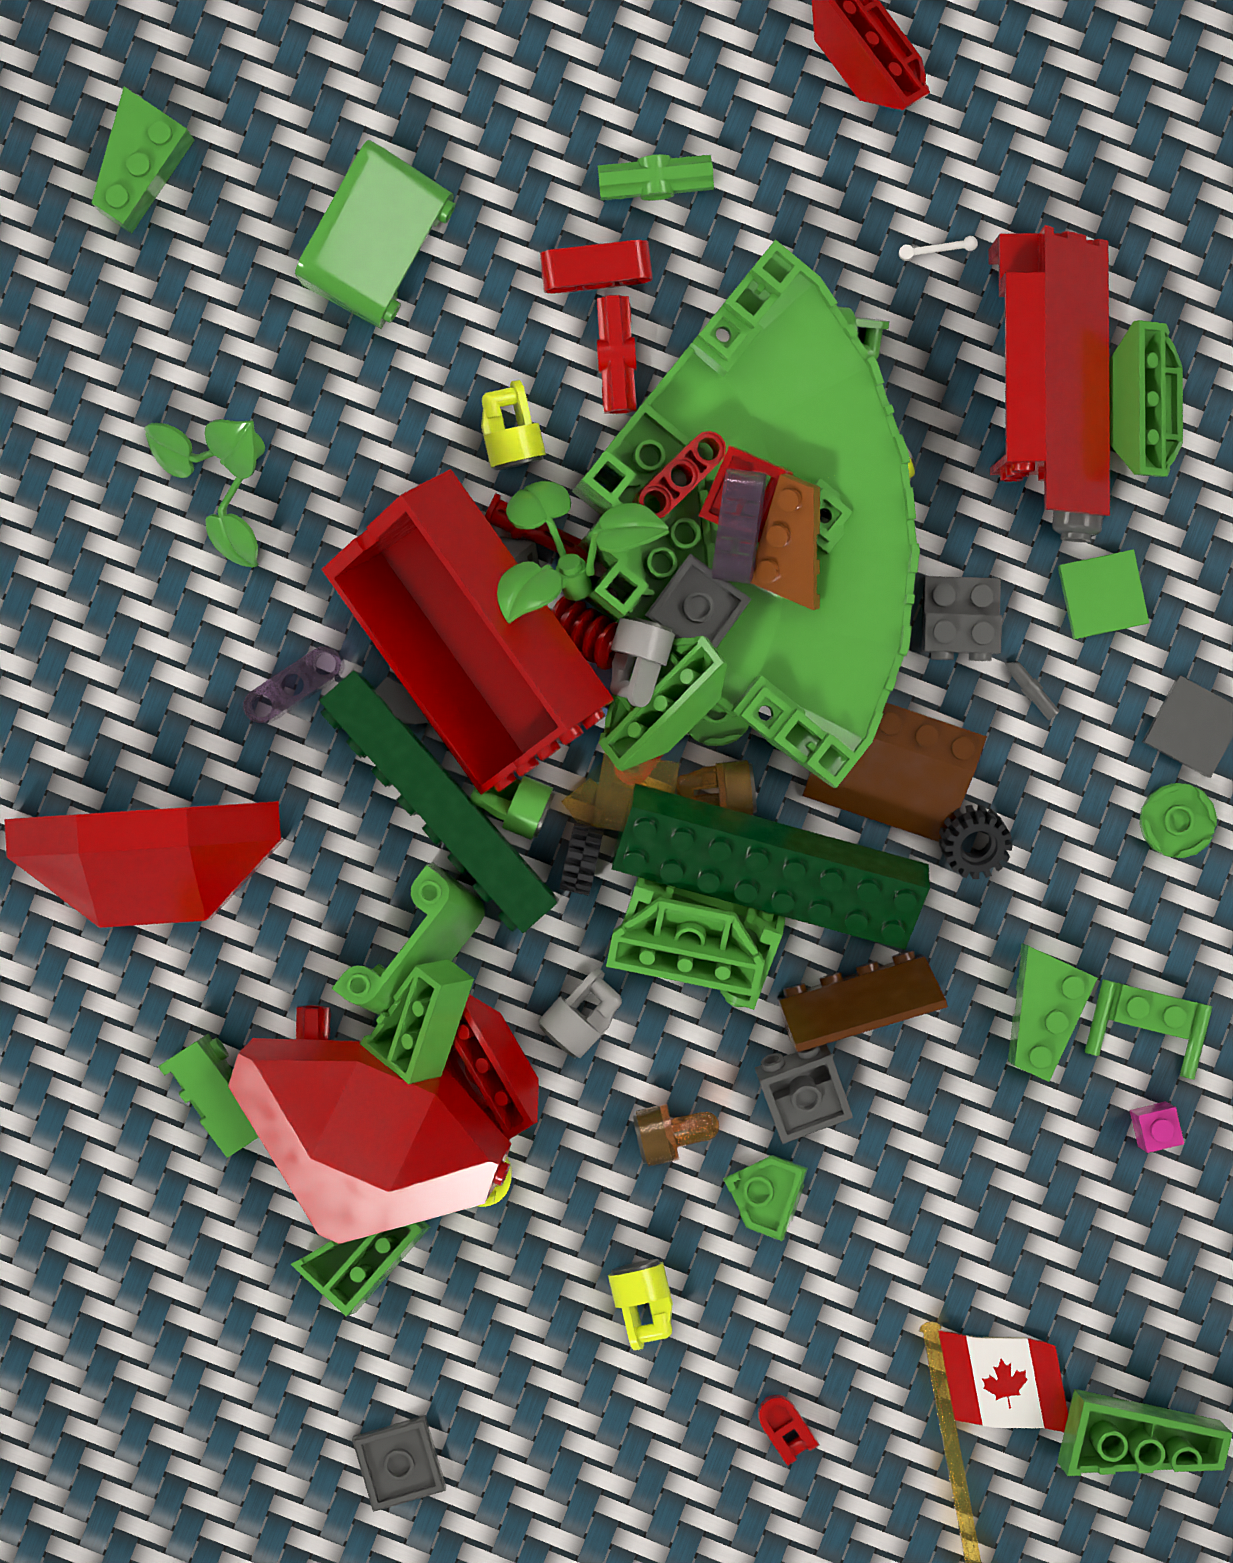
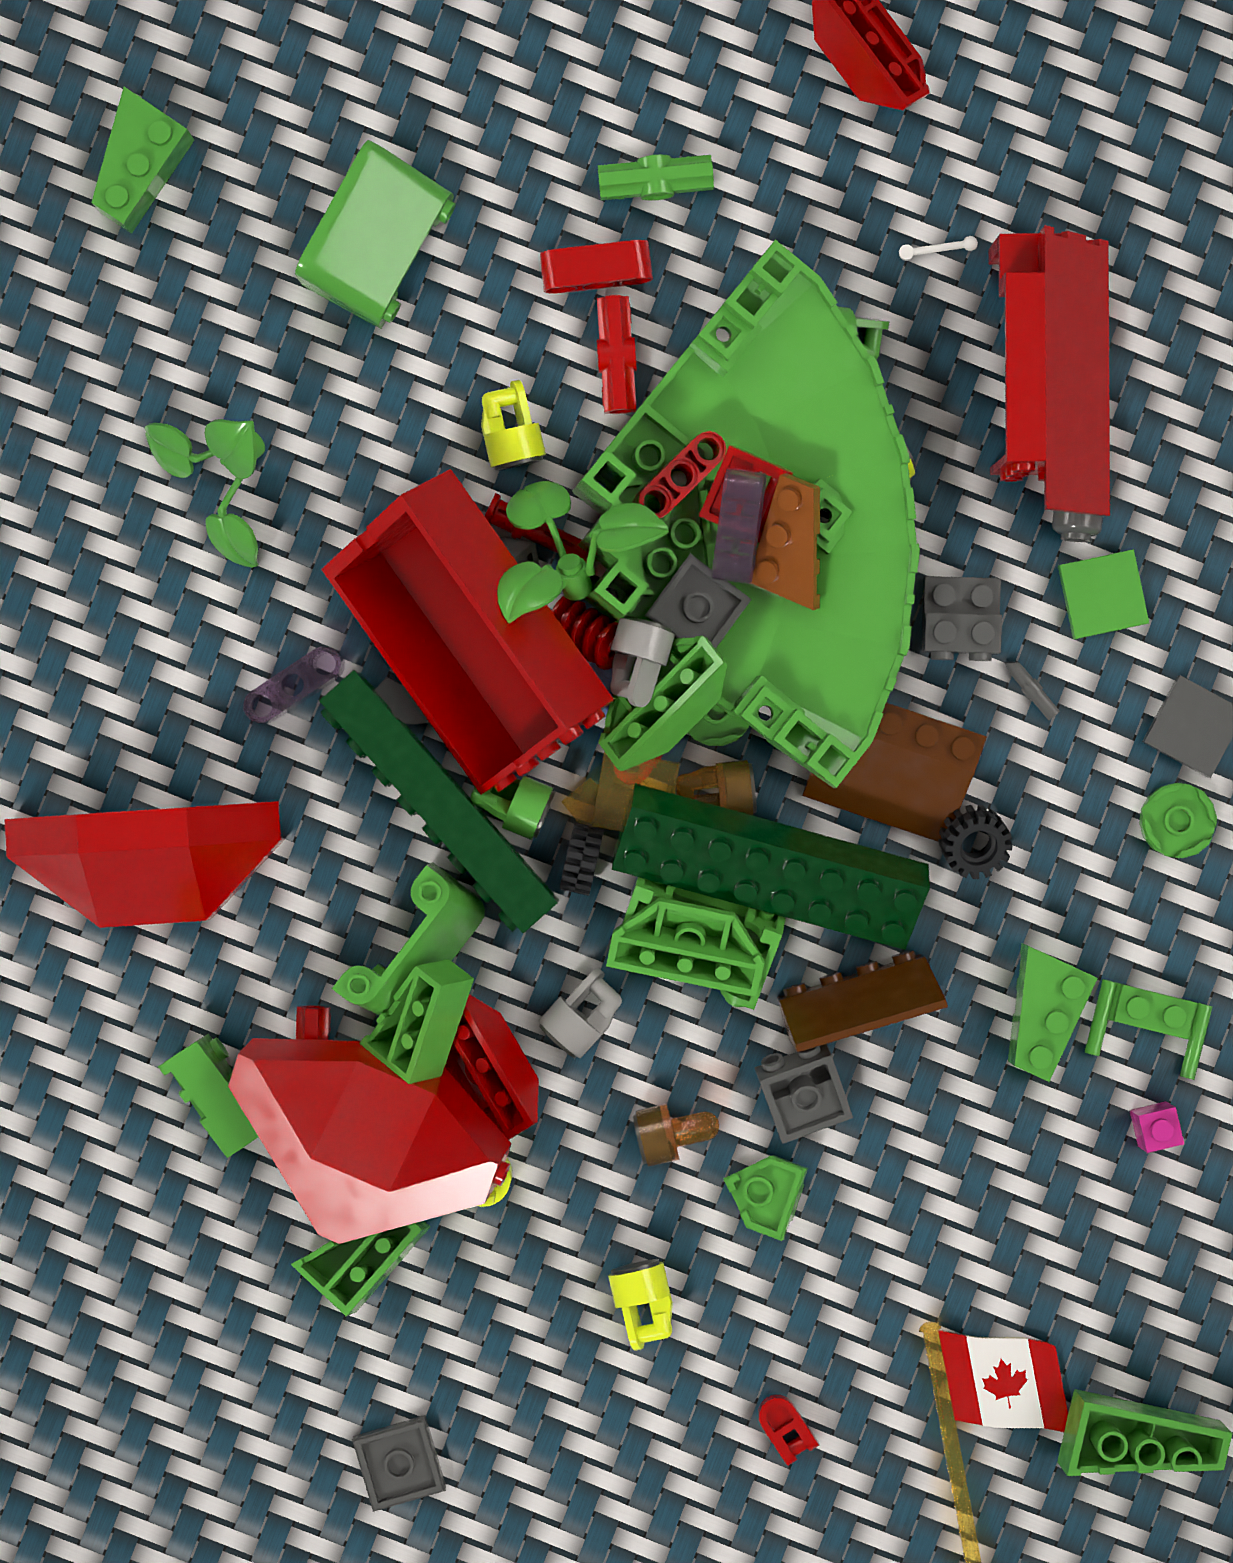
(1146, 399): bright green wedge -> none

